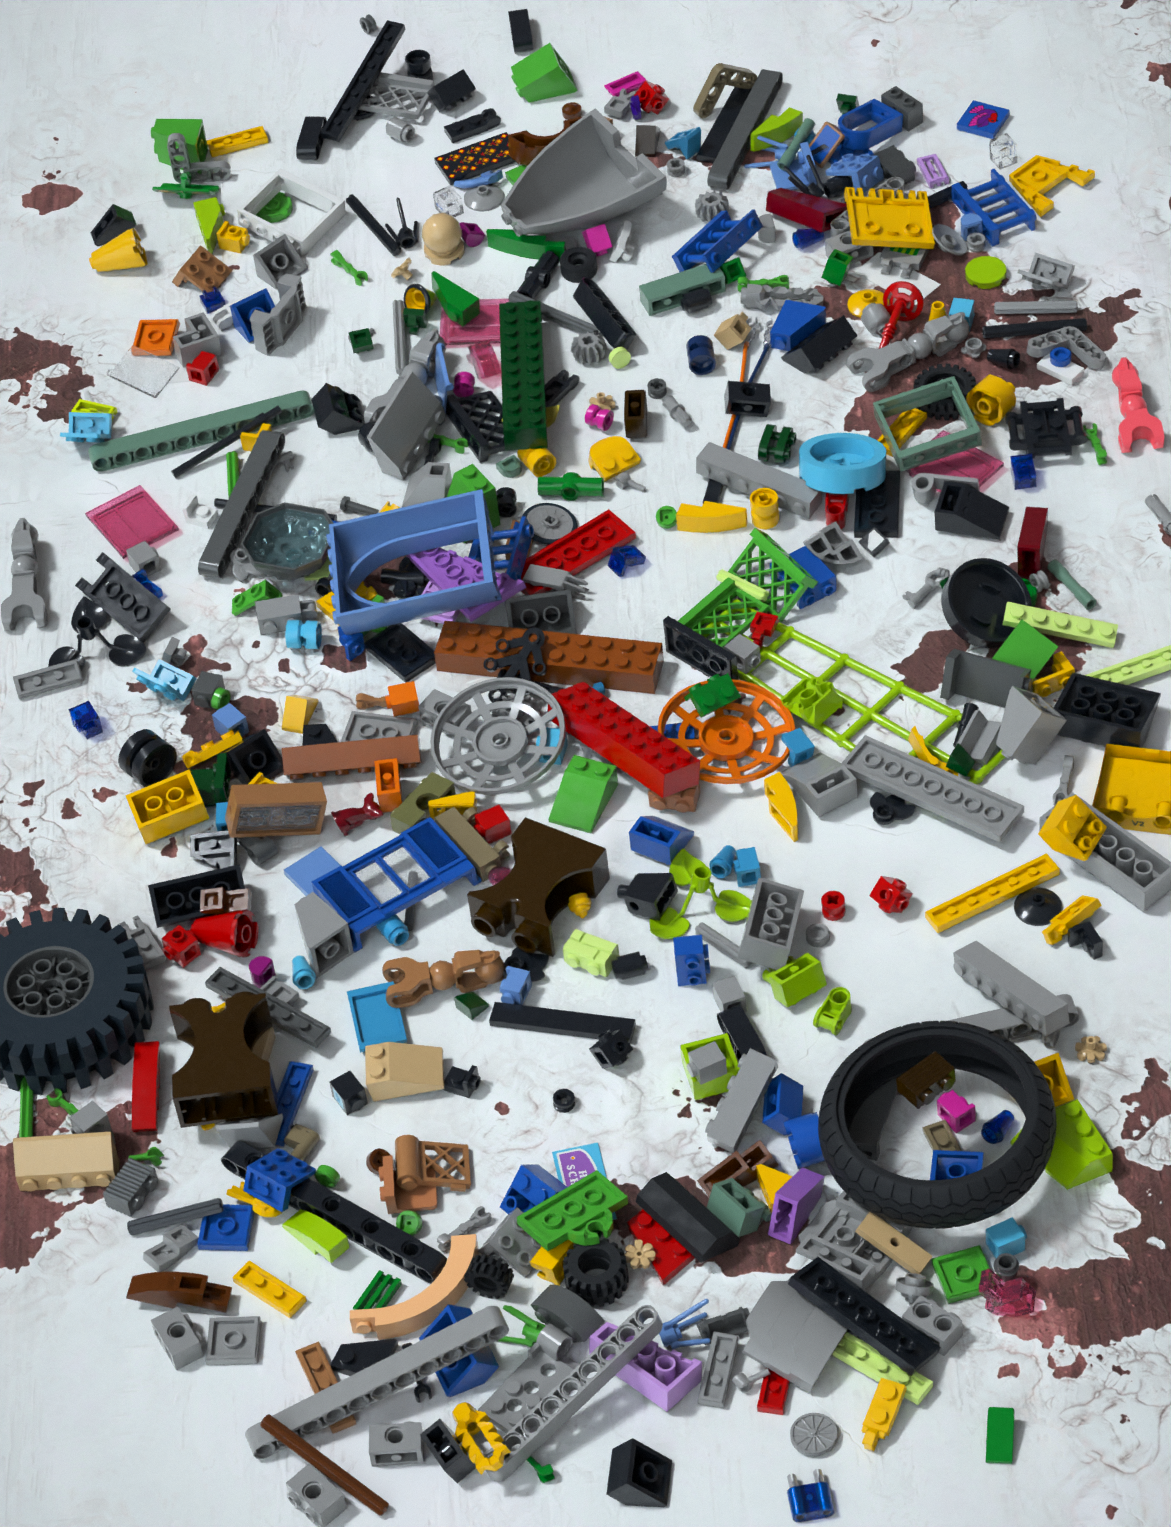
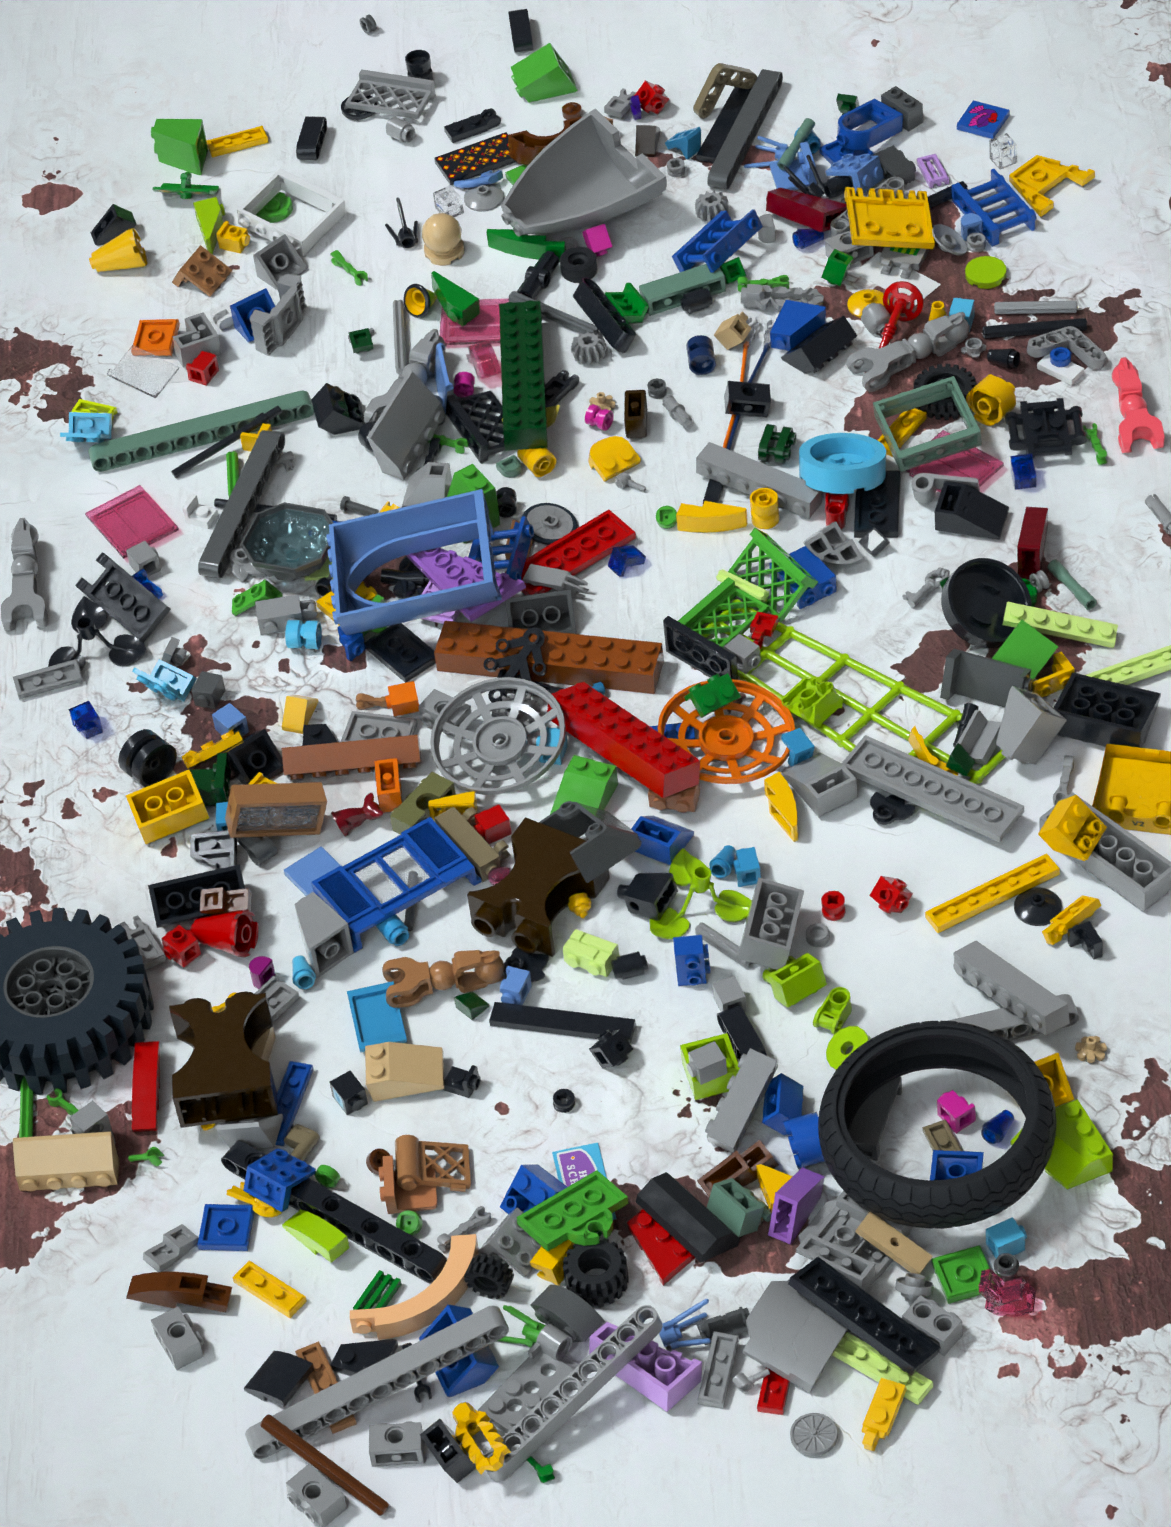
(130, 1187): dark grey brick -> none
(175, 1216): black axle -> none
(182, 151): light grey beam -> none
(212, 300): clear blue tile -> none
(220, 698): bright green tile -> none
(233, 1340): light grey tile -> none
(279, 1377): none -> black slope
(283, 1015): dark grey tile -> none
(363, 81): black plate -> none
(373, 225): black axle -> none
(403, 270): tan plant -> none
(414, 319): dark green tile -> none
(452, 90): black brick -> none
(471, 234): magenta brick -> none
(570, 486): green piece -> none
(606, 837): none -> dark grey windscreen
(619, 357): yellowish green tile -> none
(620, 246): white plate -> none
(629, 303): none -> green bracket
(630, 83): dark pink tile -> none
(639, 1255): tan plant -> none
(639, 1475): black slope -> none
(777, 128): lime slope -> none
(810, 1500): clear blue piece -> none
(825, 143): slope -> none
(842, 1041): none -> lime tile
(926, 1080): dark brown brick -> none
(1000, 1435): green slope -> none
(1048, 272): light grey bracket -> none
(1052, 1038): light grey bush -> none

